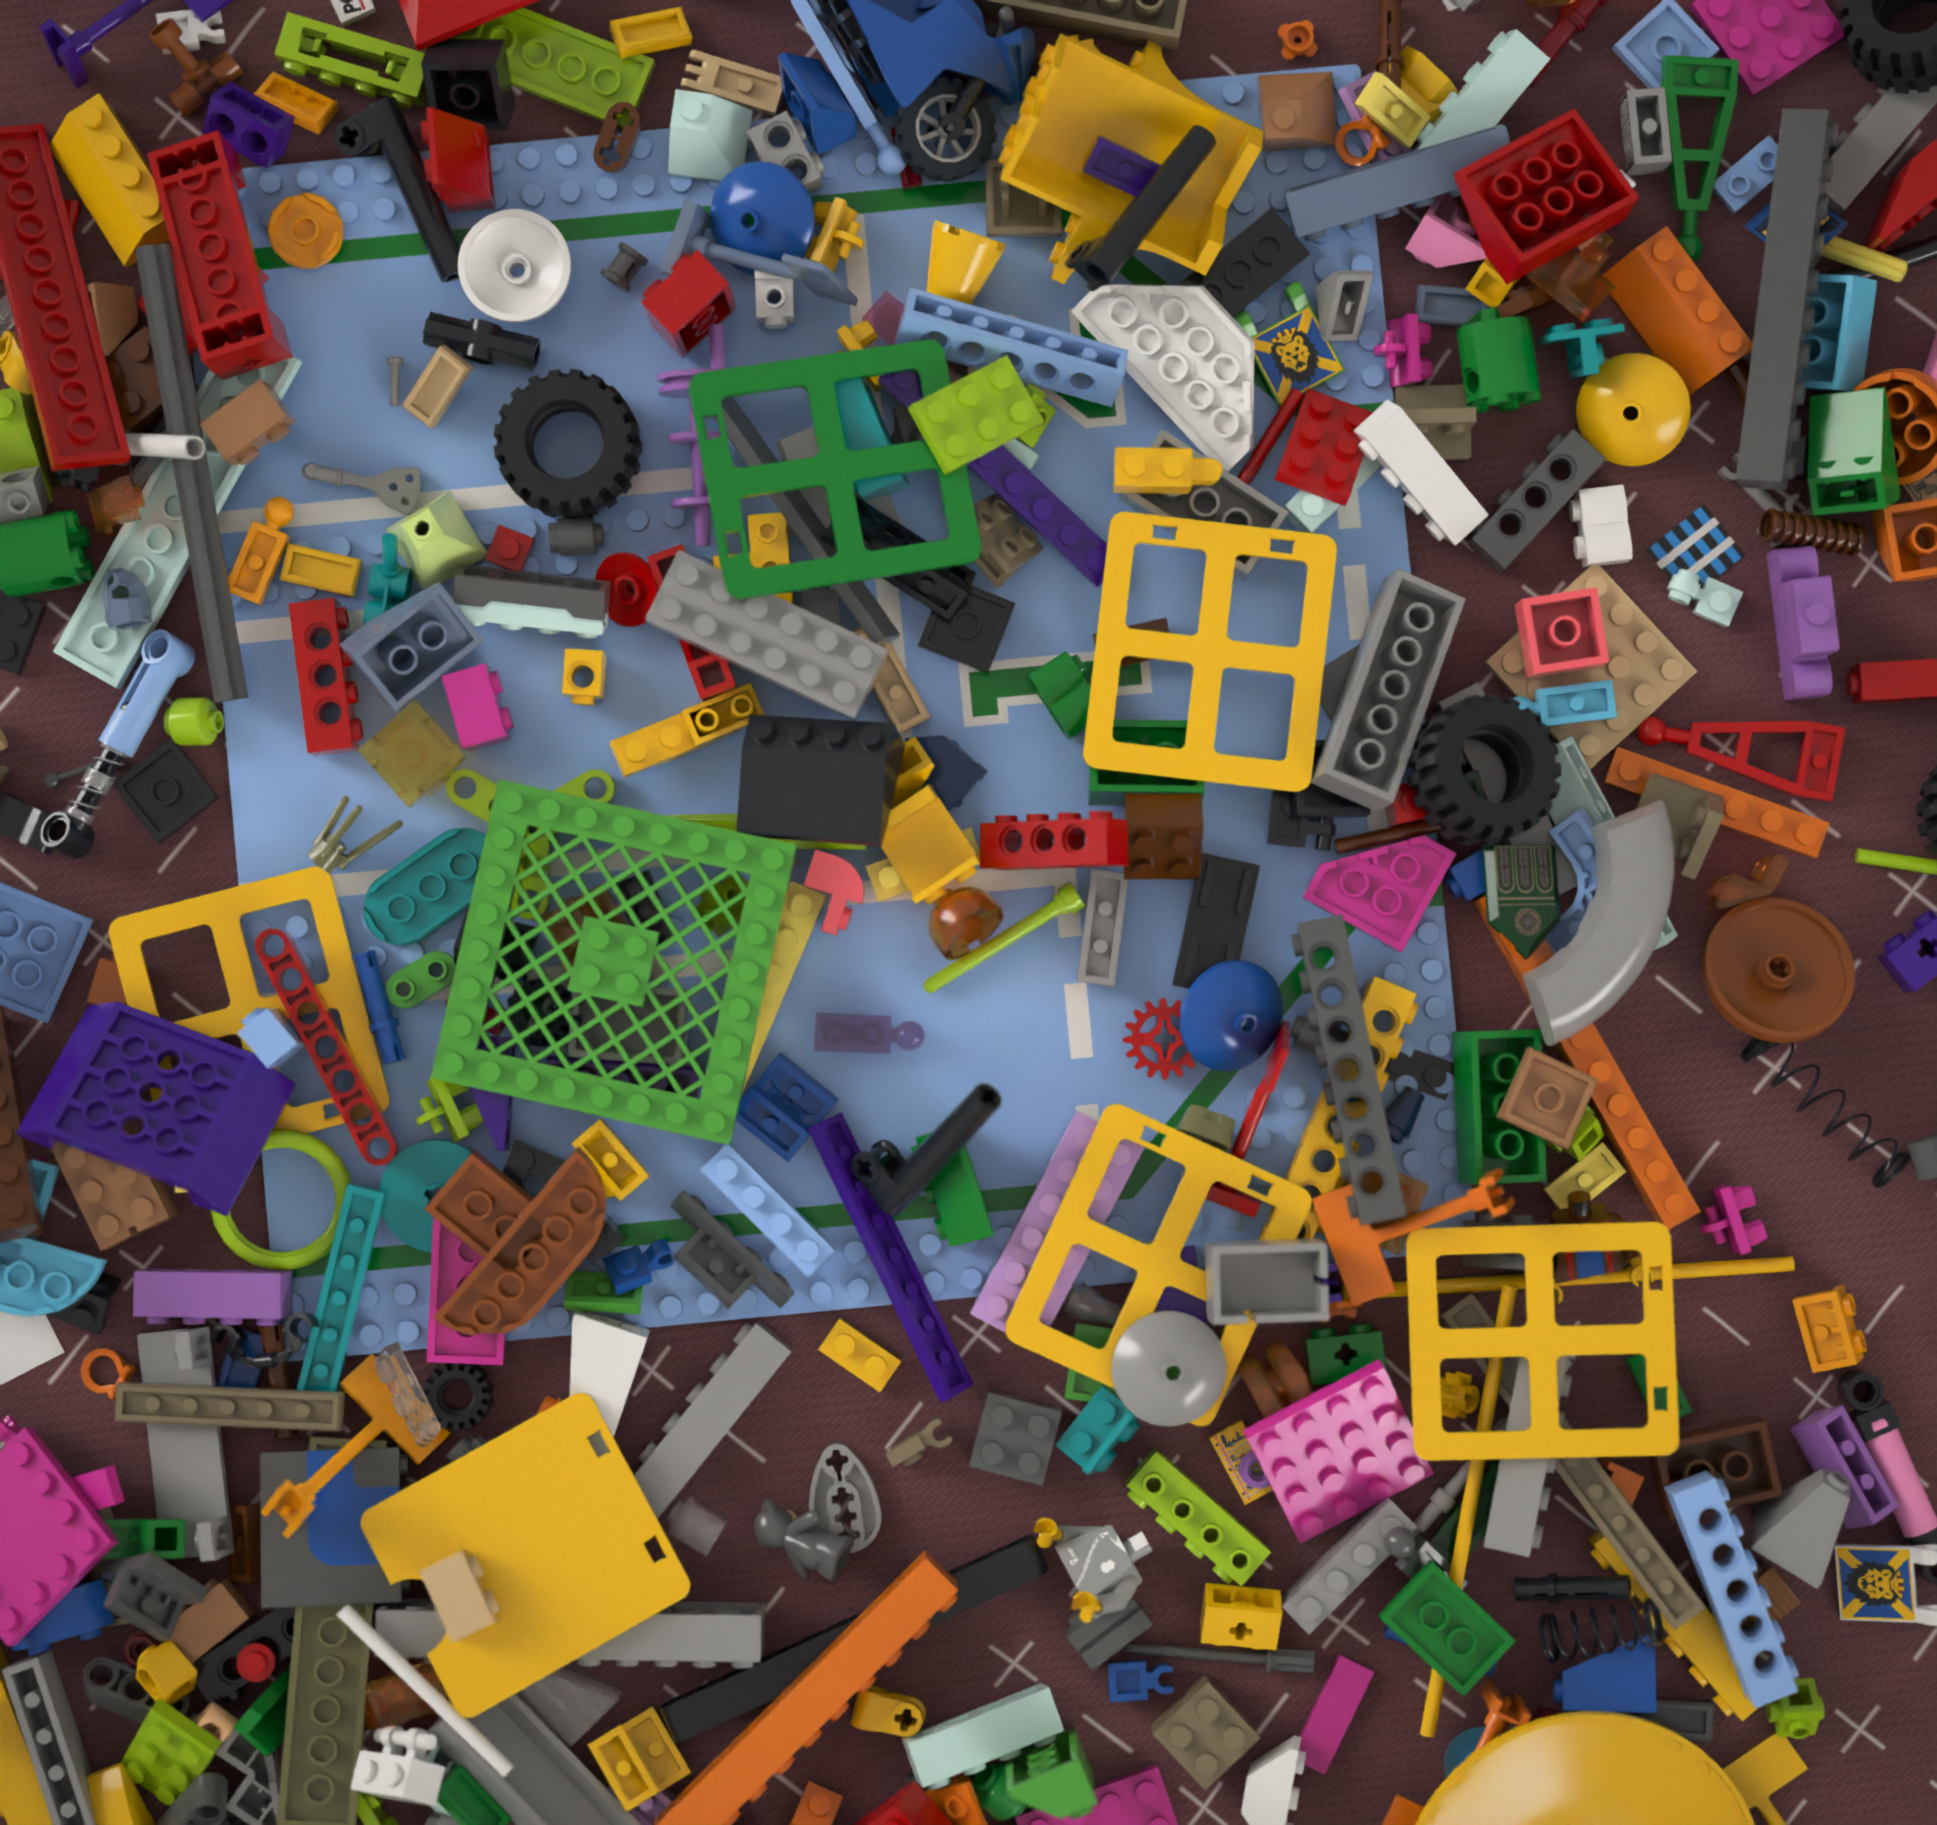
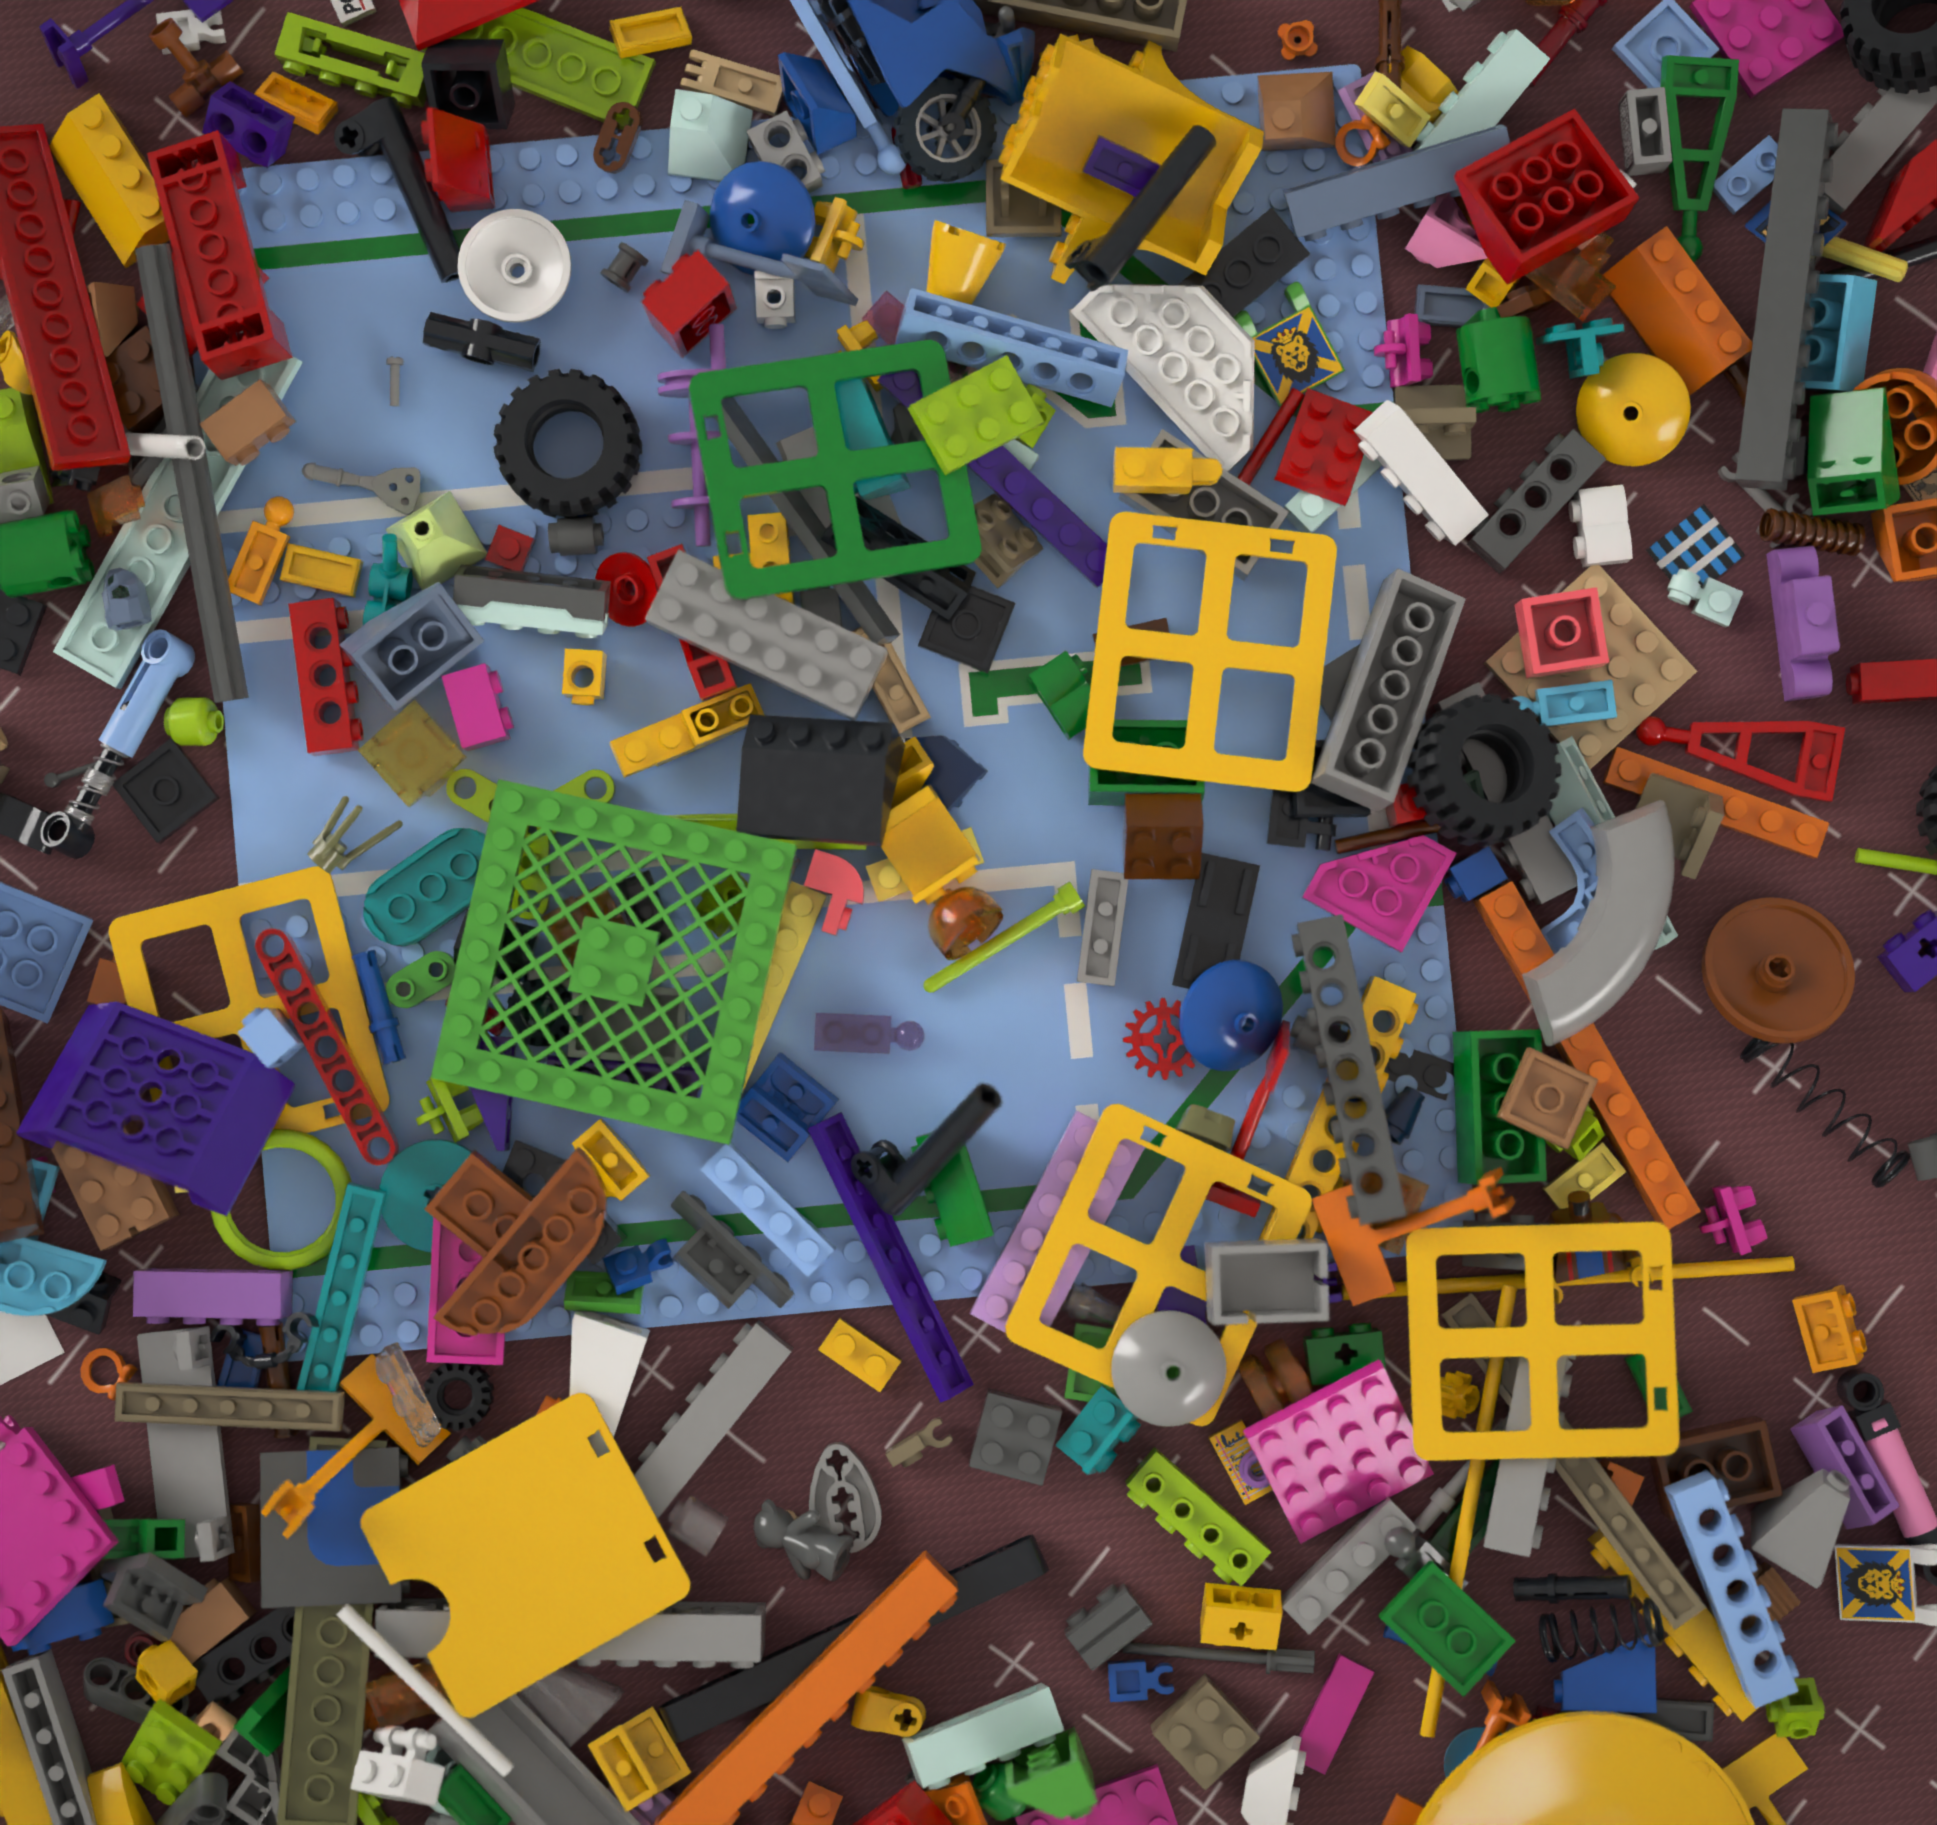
(256, 1662): red plate -> none
(306, 231): light orange tile -> none
(437, 386): tan tile -> none
(460, 1595): tan brick -> none
(1097, 1564): light grey torso -> none
(1104, 845): red brick -> none
(1342, 304): light grey slope -> none
(1342, 1308): orange piece -> none
(1521, 893): dark green tile -> none
(1735, 889): clear orange slope -> none

